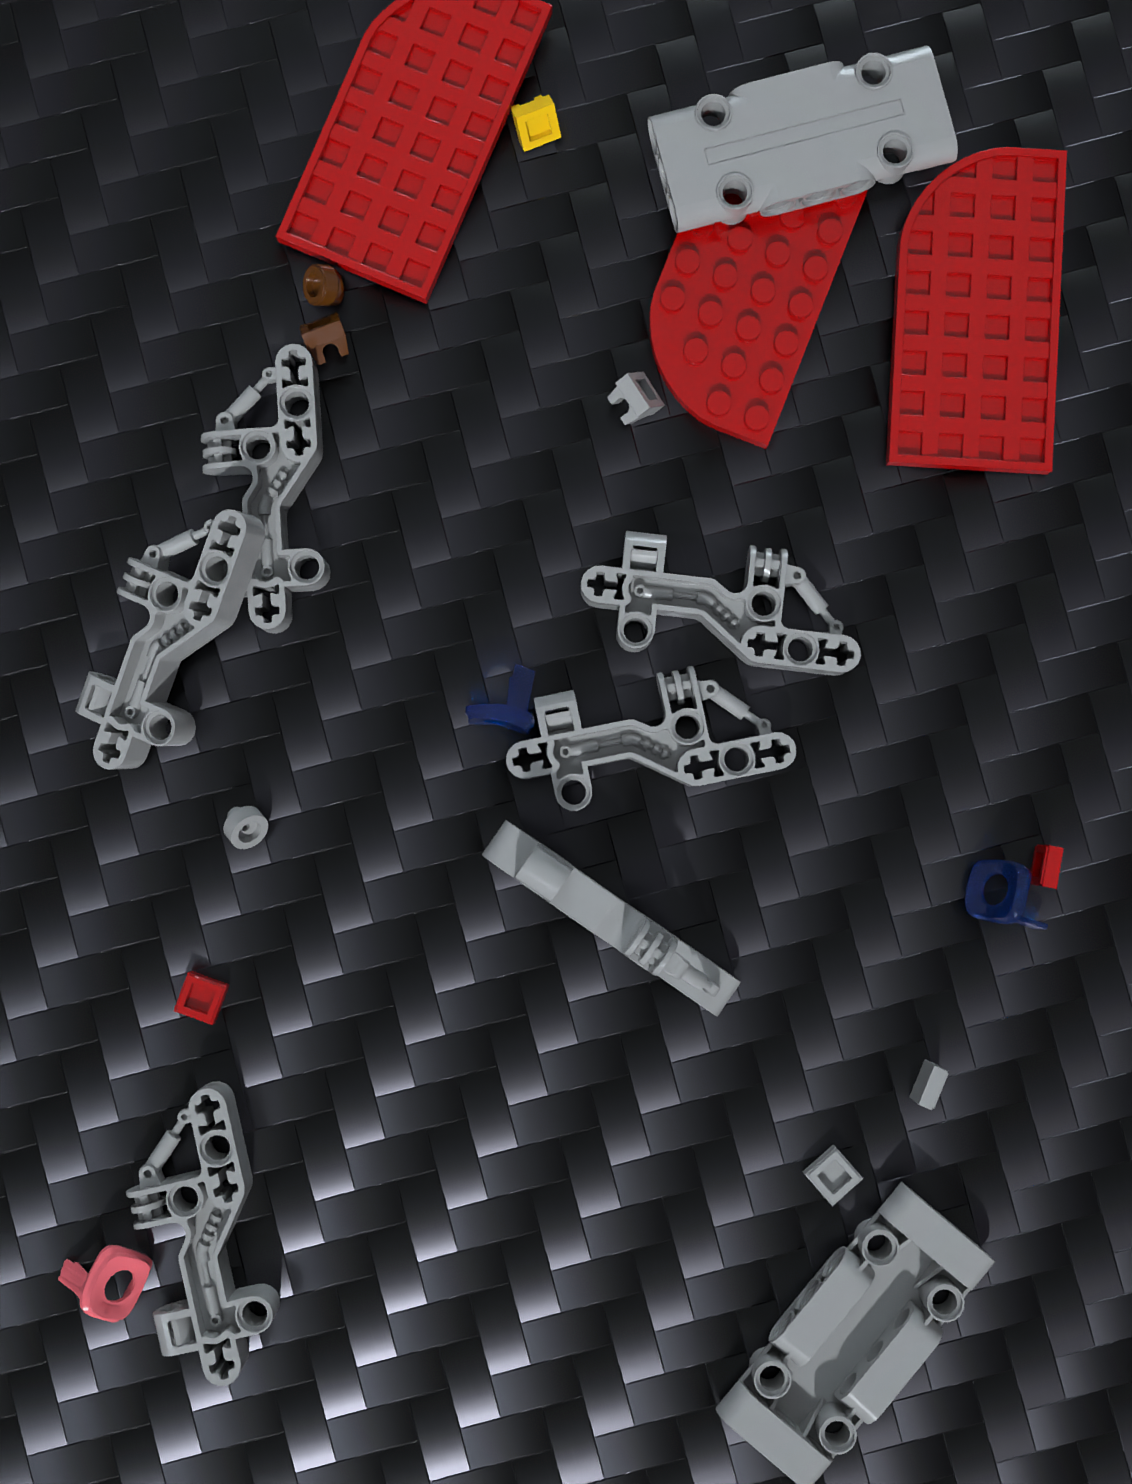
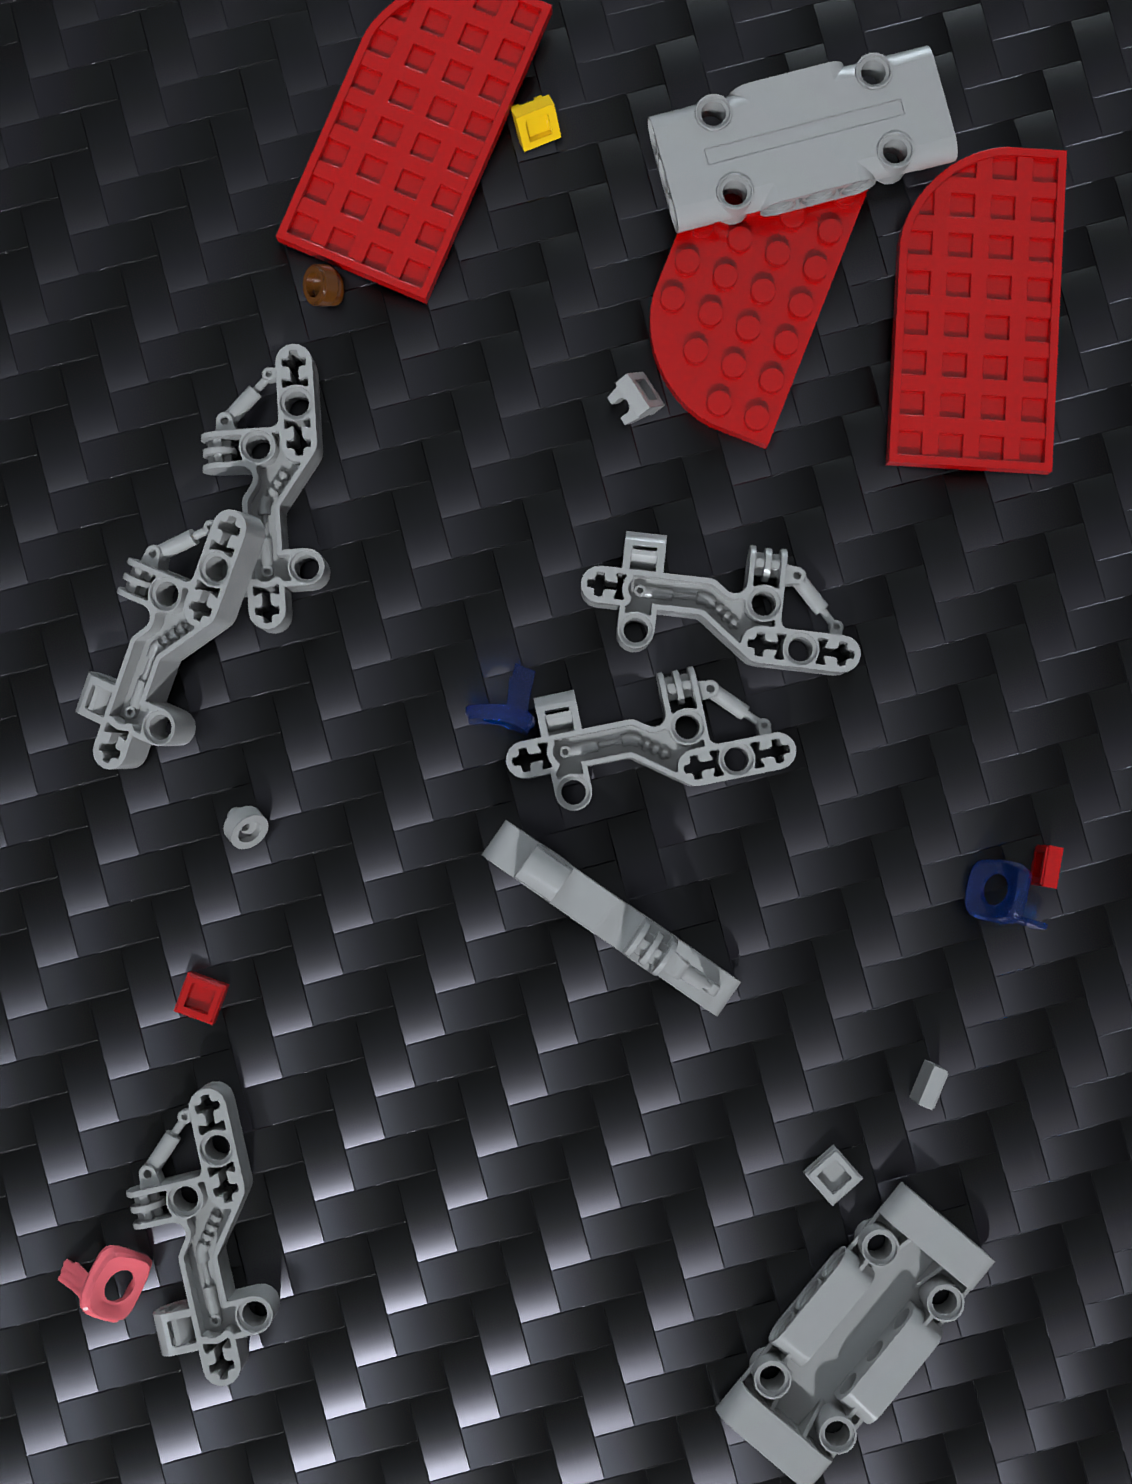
(323, 332): reddish brown tile -> none

